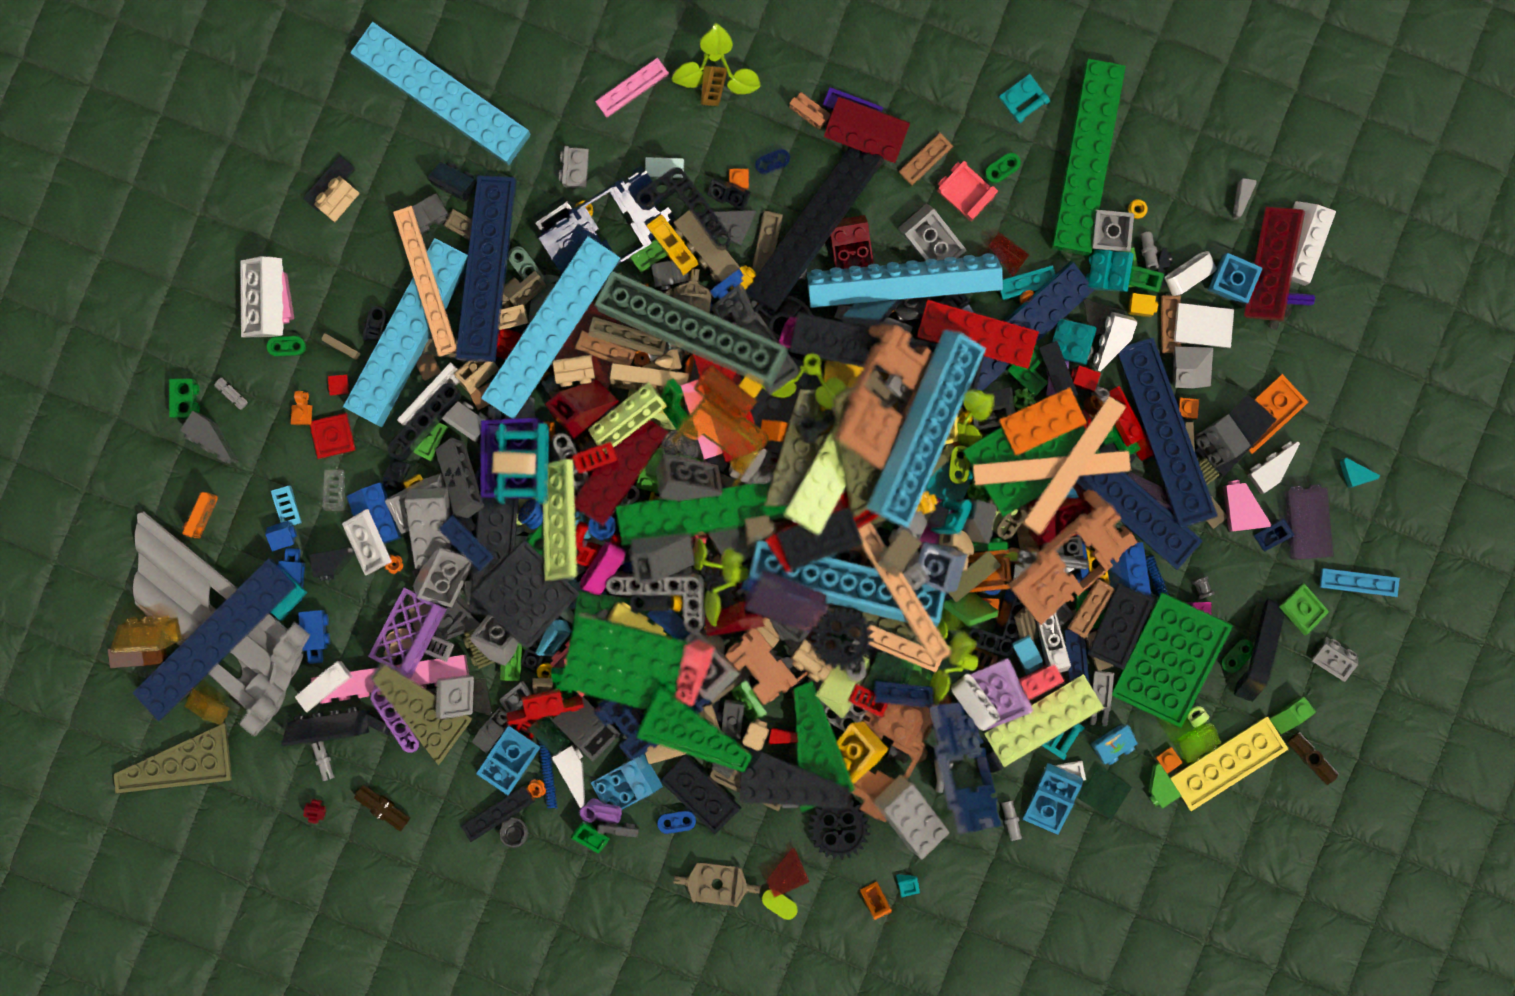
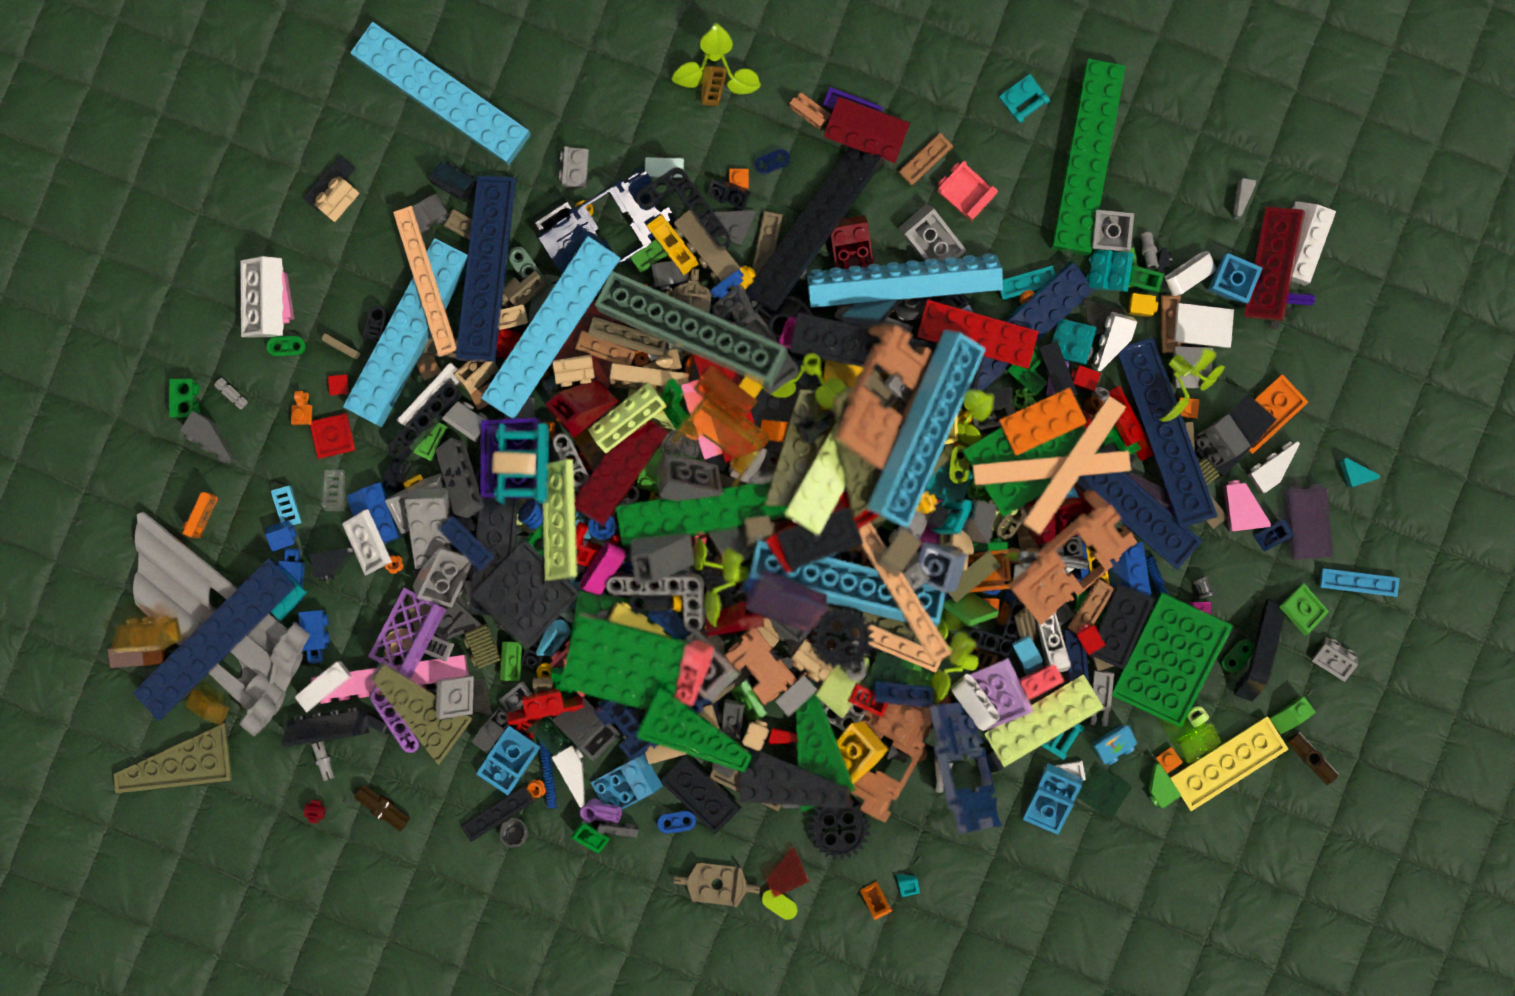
(494, 413): light grey plate -> none
(494, 641): light grey slope -> none
(577, 457): red slope -> none
(631, 87): bright pink tile -> none
(796, 695): none -> light grey tile
(911, 817): light grey brick -> none
(1002, 168): green plate -> none
(1008, 253): clear red wing -> none
(1011, 820): light grey pin -> none
(1090, 638): none -> red brick
(1139, 203): yellow plate -> none
(1183, 368): none -> lime plant

